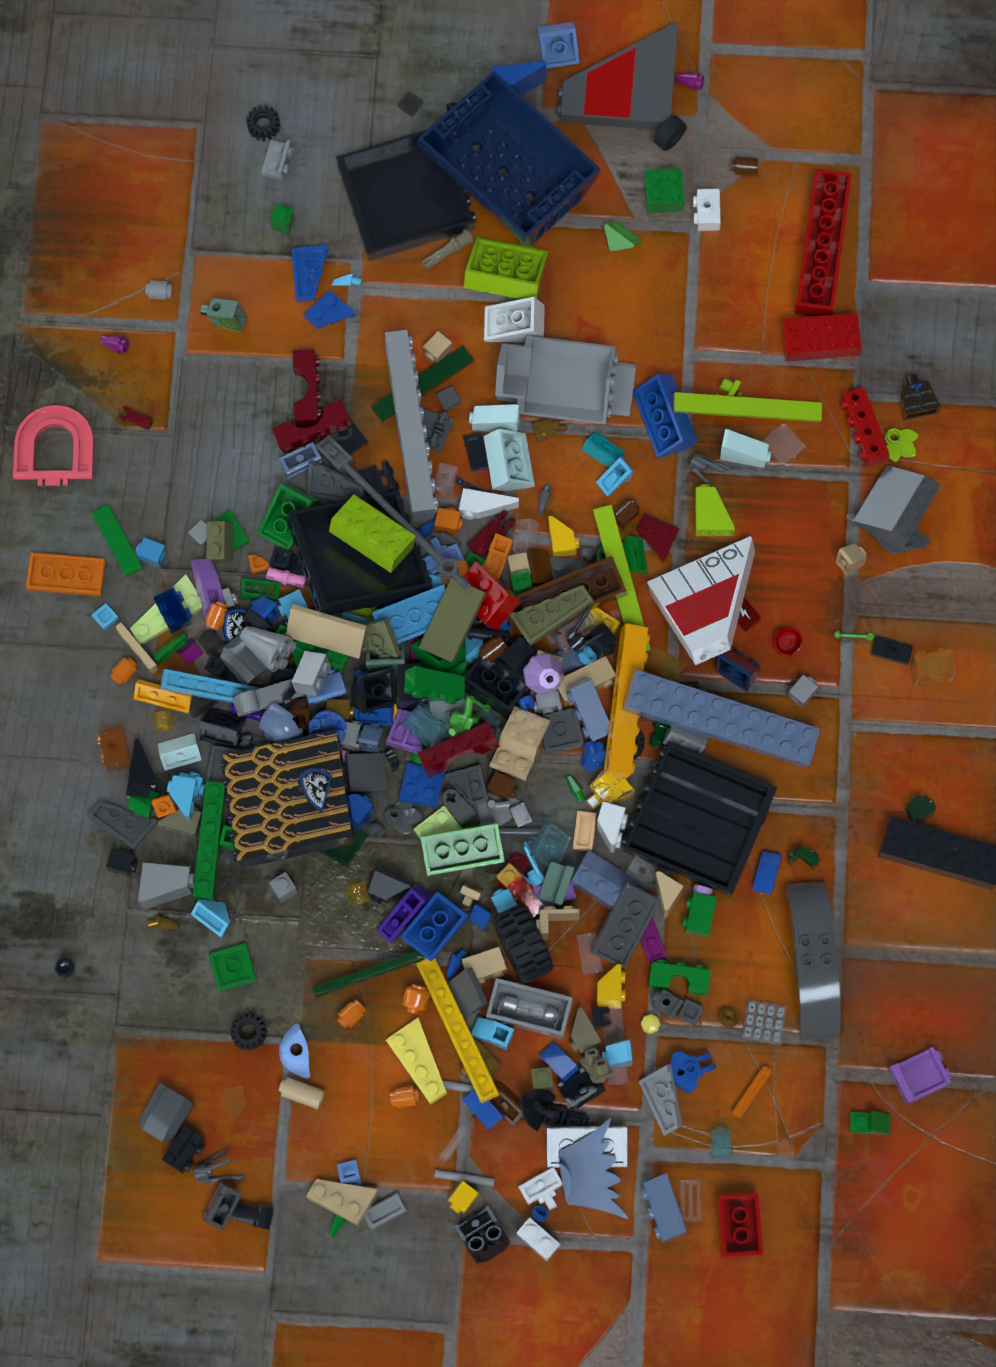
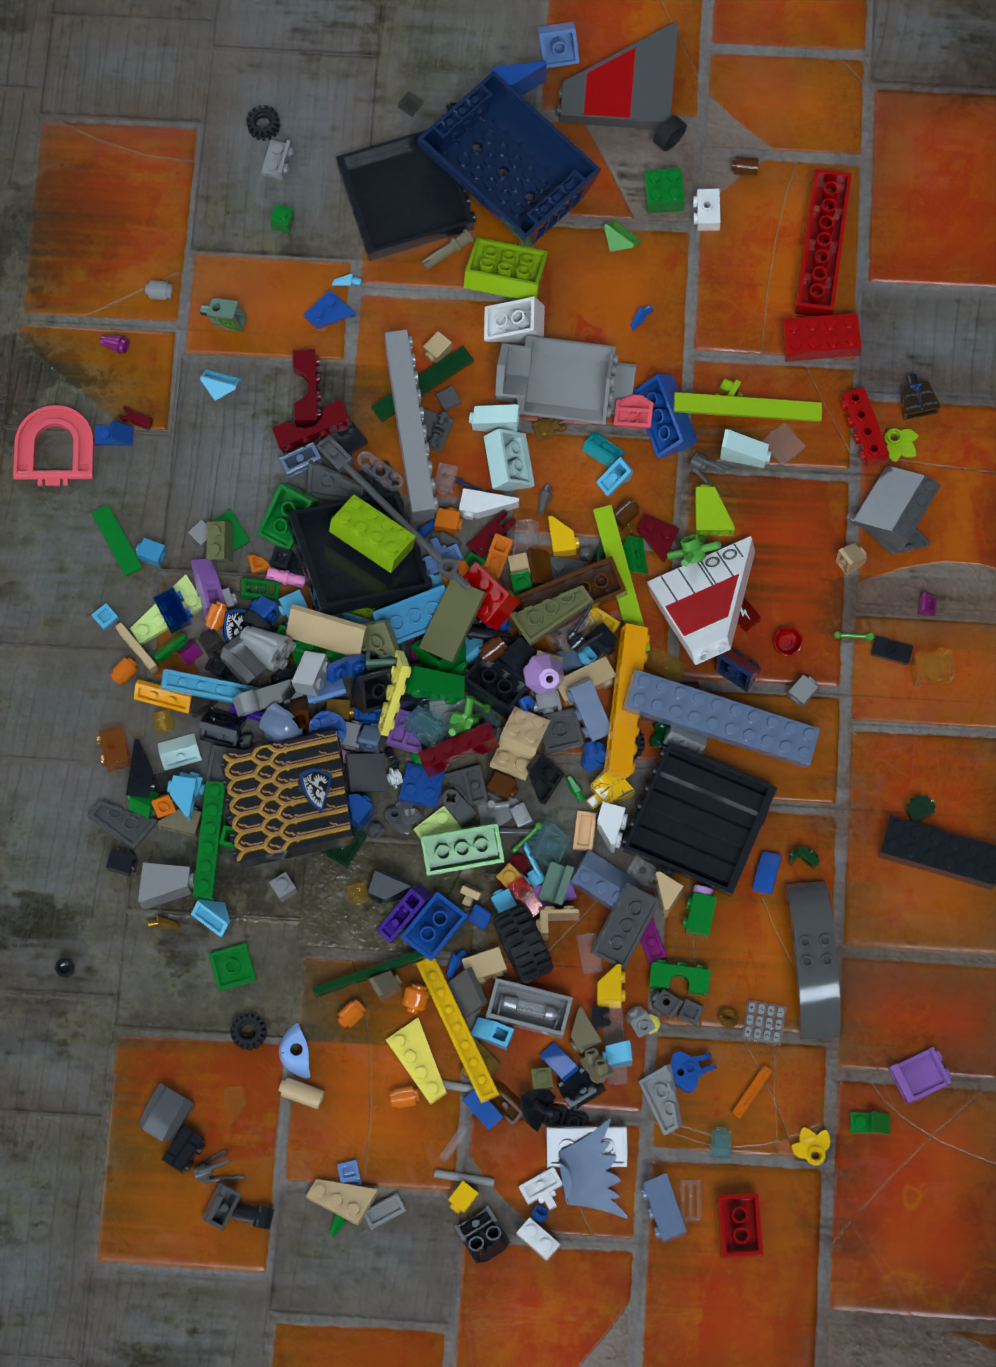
(66, 574): orange tile -> none
(114, 435): none -> blue slope
(219, 383): none -> medium azure slope
(307, 269): blue wing -> none
(347, 666): none -> blue slope
(381, 479): none -> clear beam
(385, 985): none -> dark tan slope
(393, 693): none -> light yellow wing
(394, 777): none -> white plate
(476, 452): black tile -> none
(538, 826): none -> bright green hinge
(544, 777): none -> black wing
(633, 412): none -> coral slope
(639, 1021): none -> light grey bracket
(640, 316): none -> blue bar
(691, 80): magenta cone -> none
(693, 549): none -> bright green bar
(811, 1143): none -> yellow plate
(927, 604): none -> magenta slope

